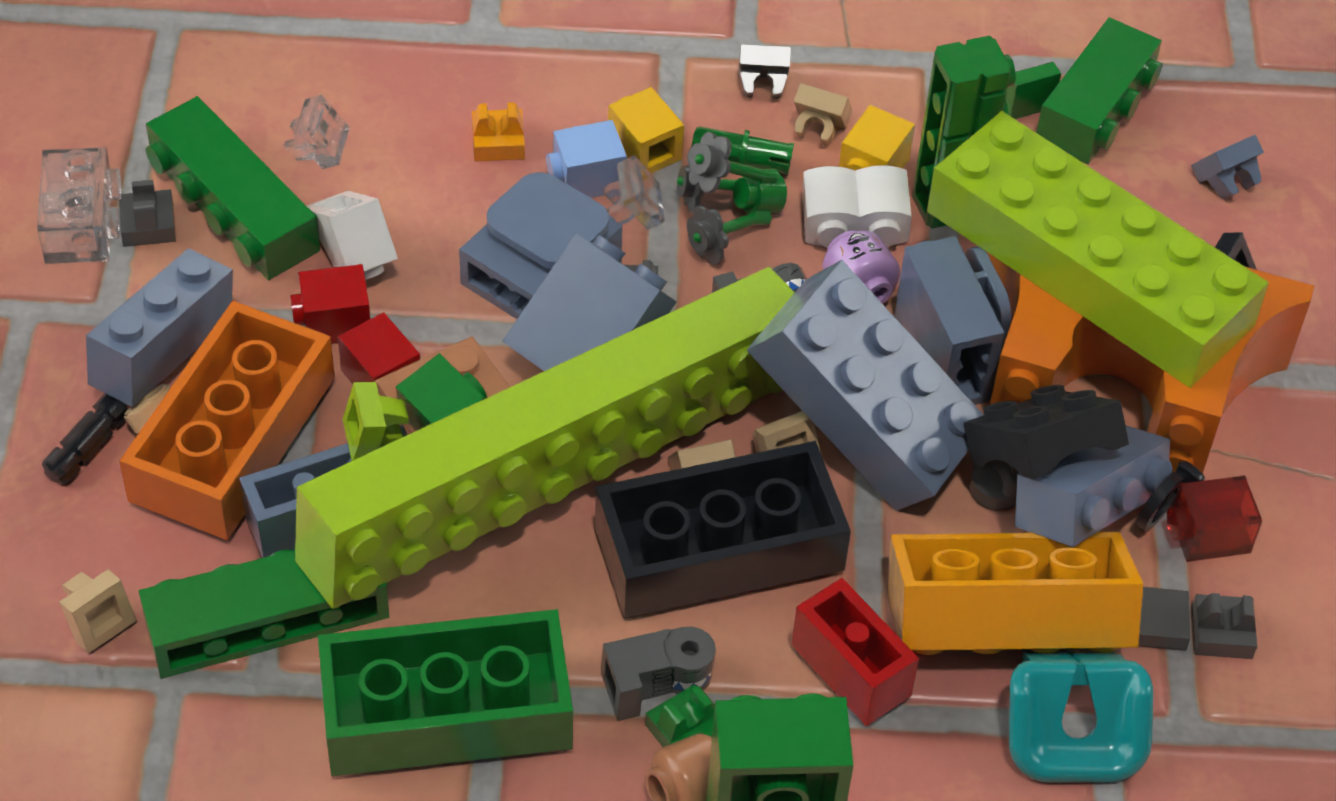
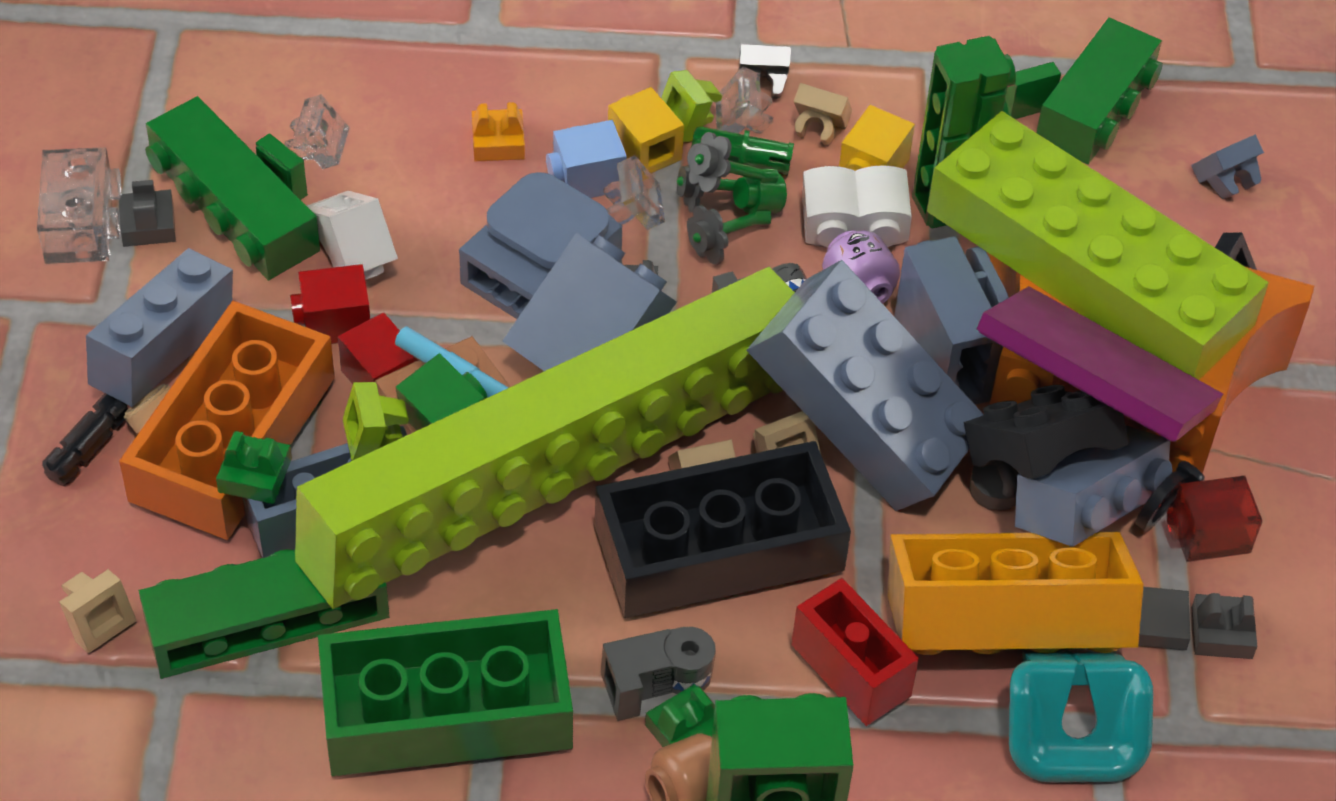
(253, 468): none -> green tile
(283, 163): none -> green tile
(425, 350): none -> medium azure piece
(690, 100): none -> lime tile
(743, 104): none -> clear tile
(1100, 363): none -> magenta tile

